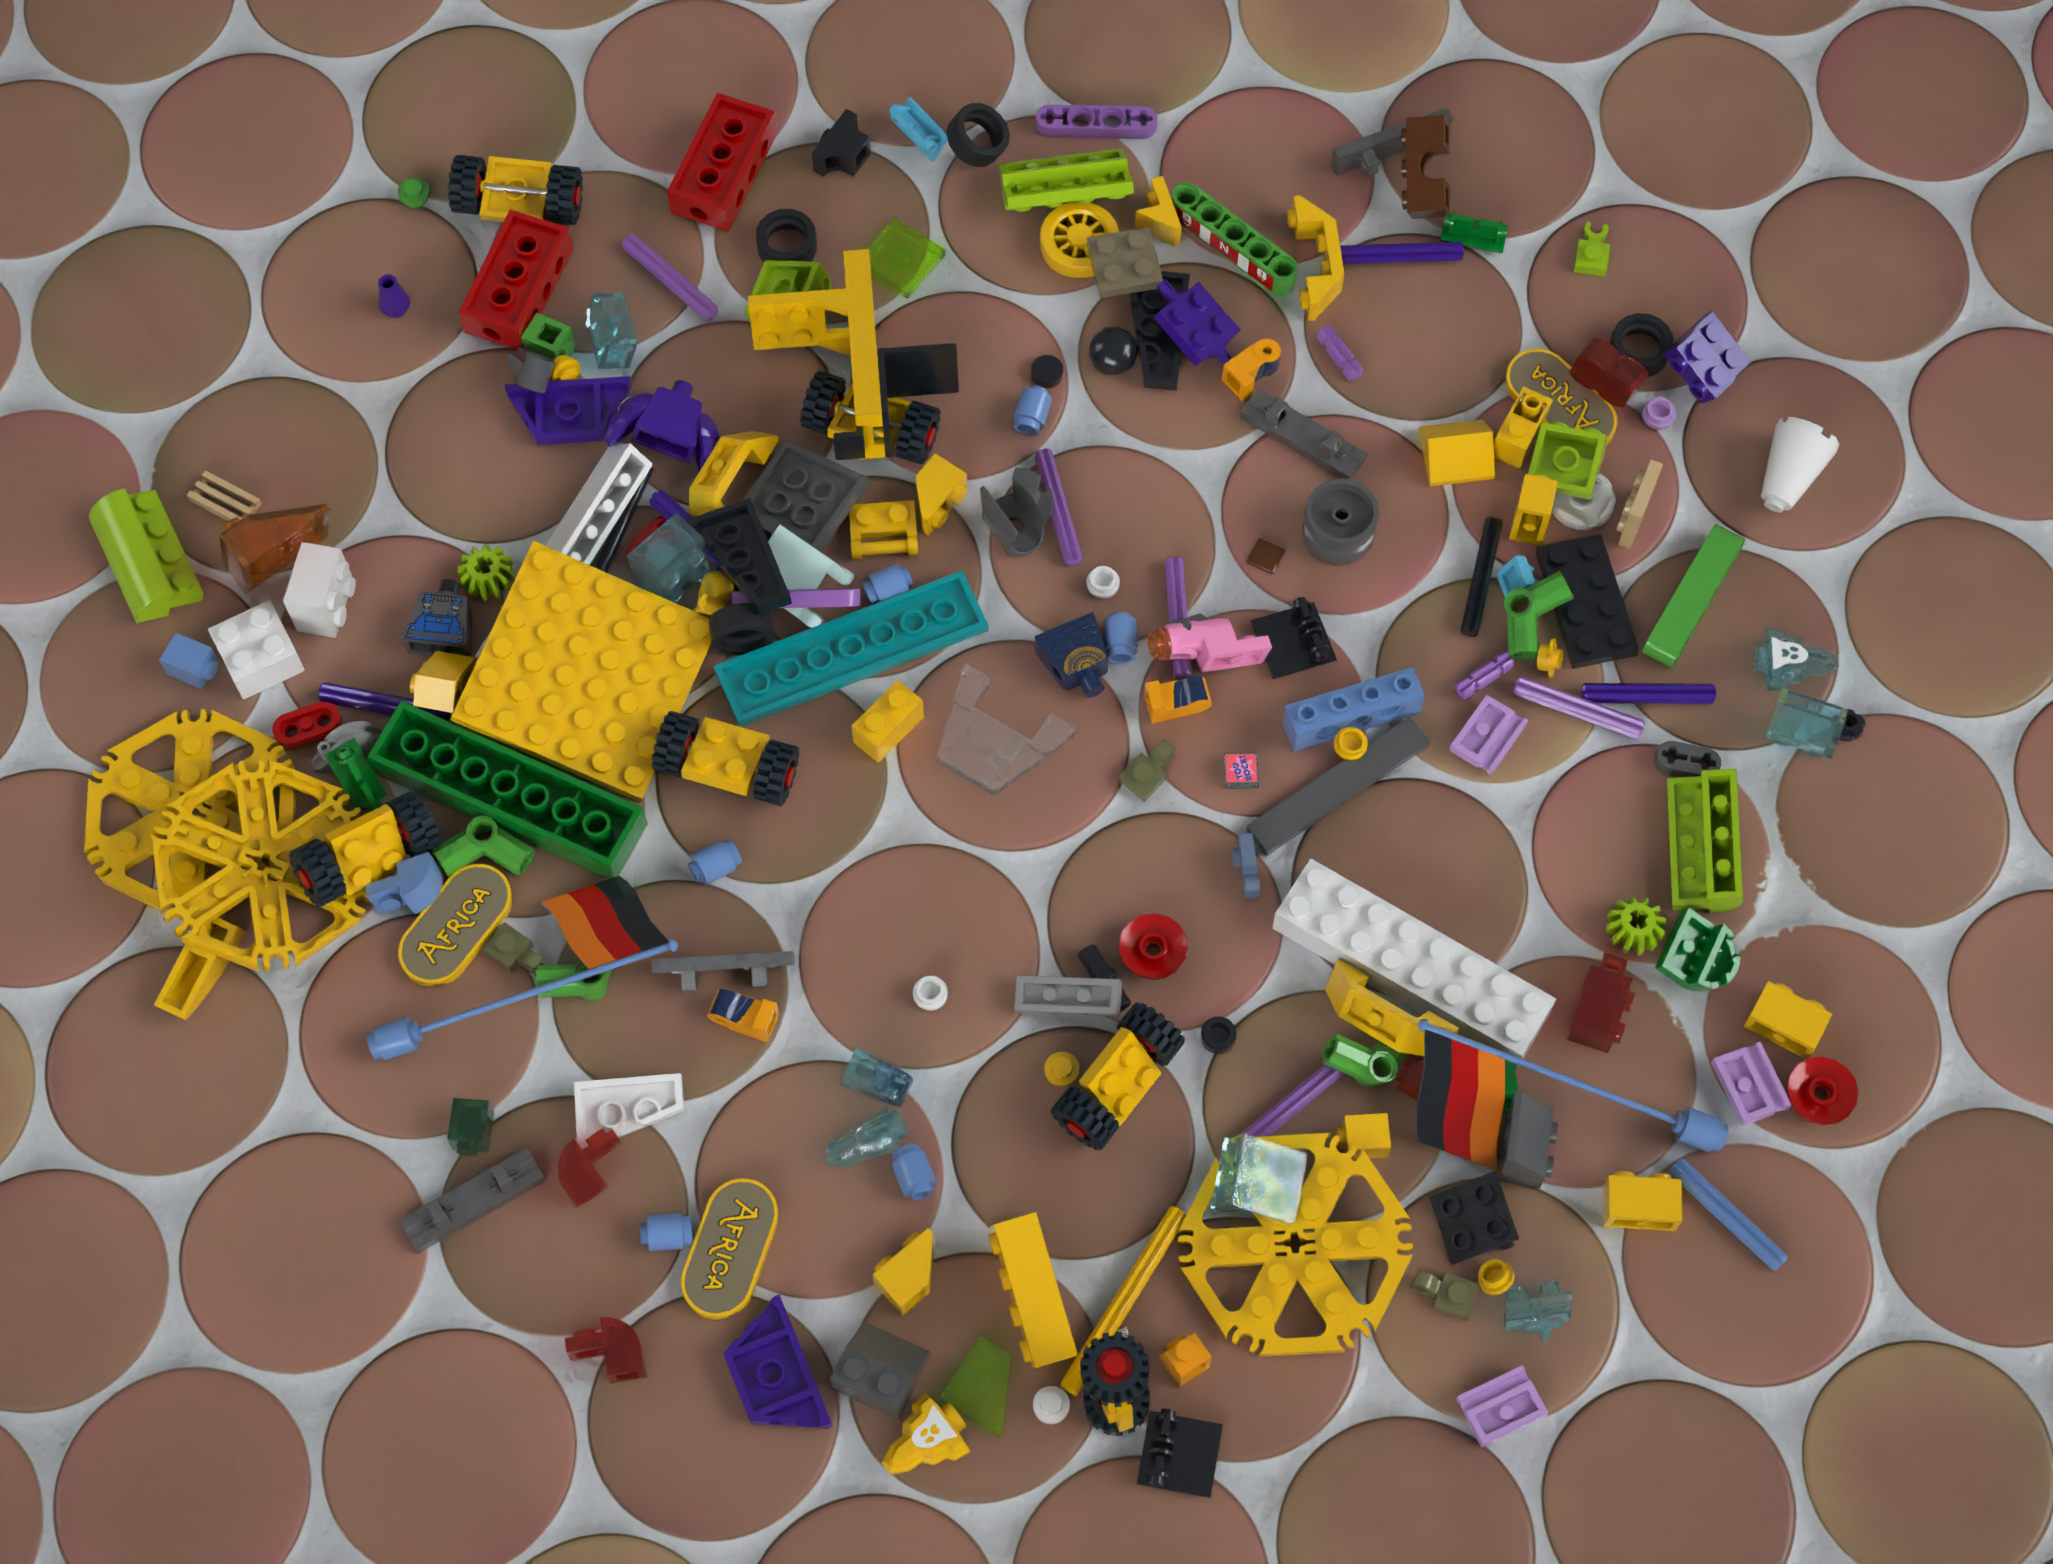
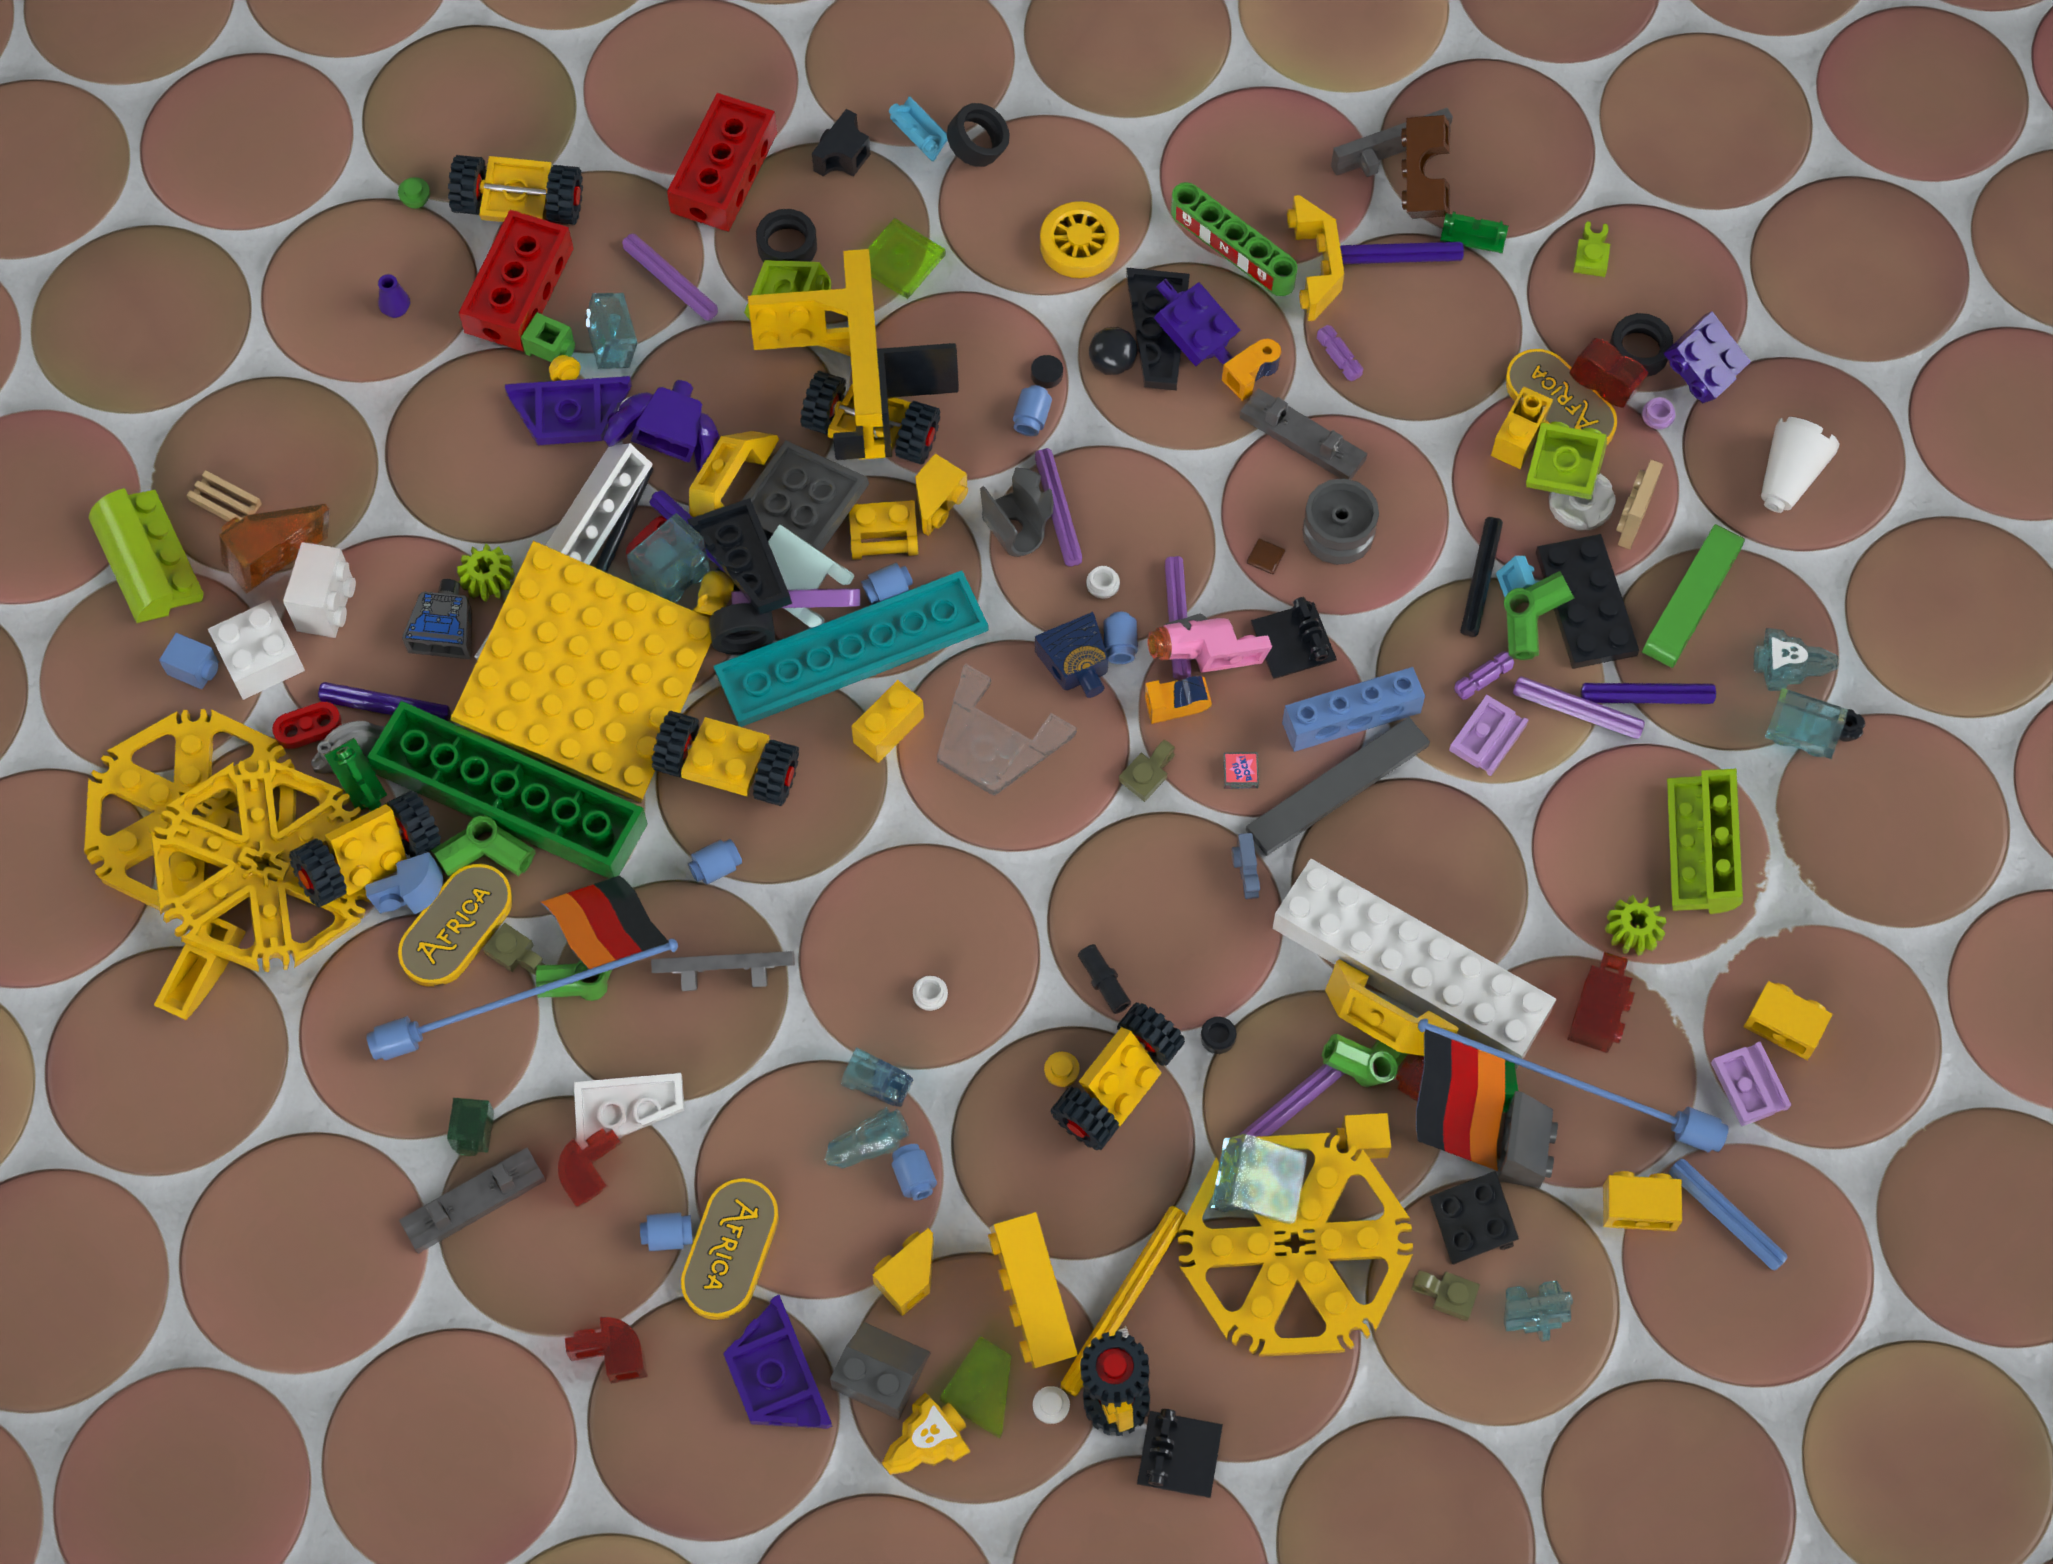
(441, 681): yellow brick -> none
(531, 369): dark grey piece -> none
(744, 1014): light orange leg -> none
(1065, 179): lime brick -> none
(1068, 996): light grey plate -> none
(1096, 127): medium lavender beam -> none
(1124, 262): dark tan plate -> none
(1157, 932): red dish -> none
(1160, 214): yellow slope -> none
(1185, 1358): light orange brick -> none
(1350, 743): yellow plate -> none
(1458, 452): yellow slope -> none
(1495, 1276): yellow plate -> none
(1502, 1406): lavender plate -> none
(1533, 509): yellow brick -> none
(1549, 657): yellow plate -> none
(1687, 759): dark grey beam -> none
(1699, 953): green slope -> none
(1831, 1079): red dish -> none

